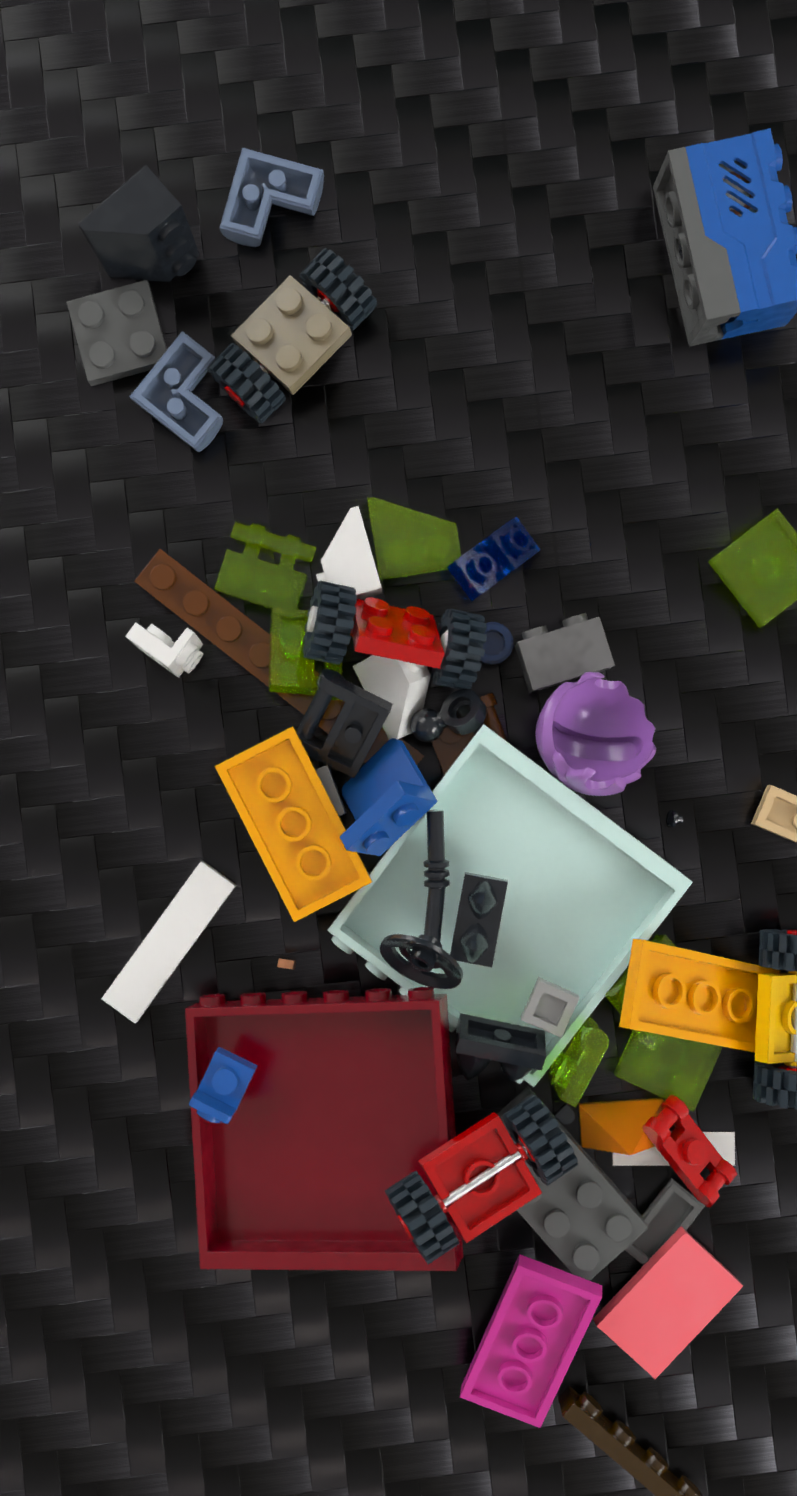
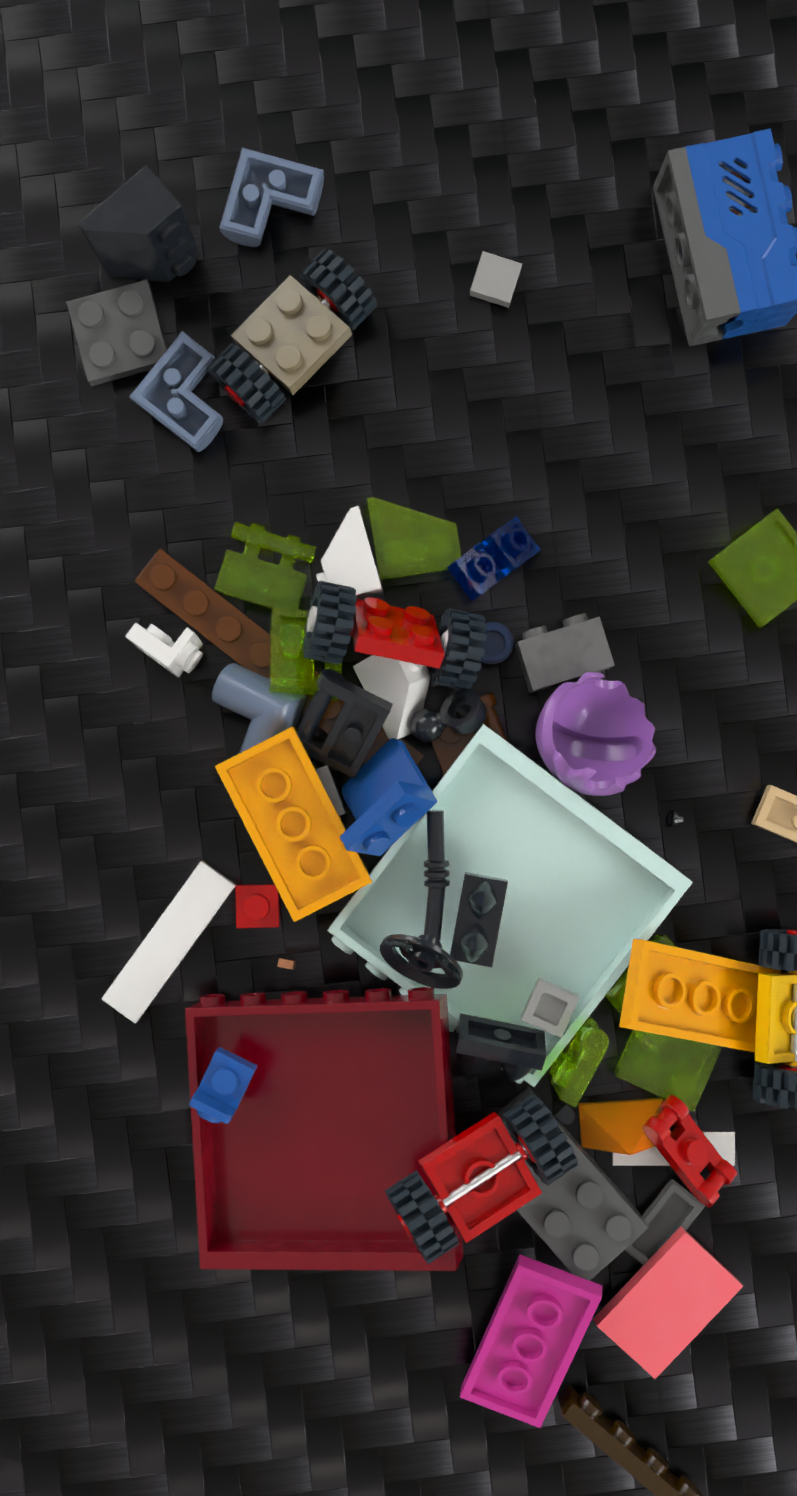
(250, 697): none -> sand blue brick
(257, 906): none -> red plate
(495, 279): none -> light grey tile

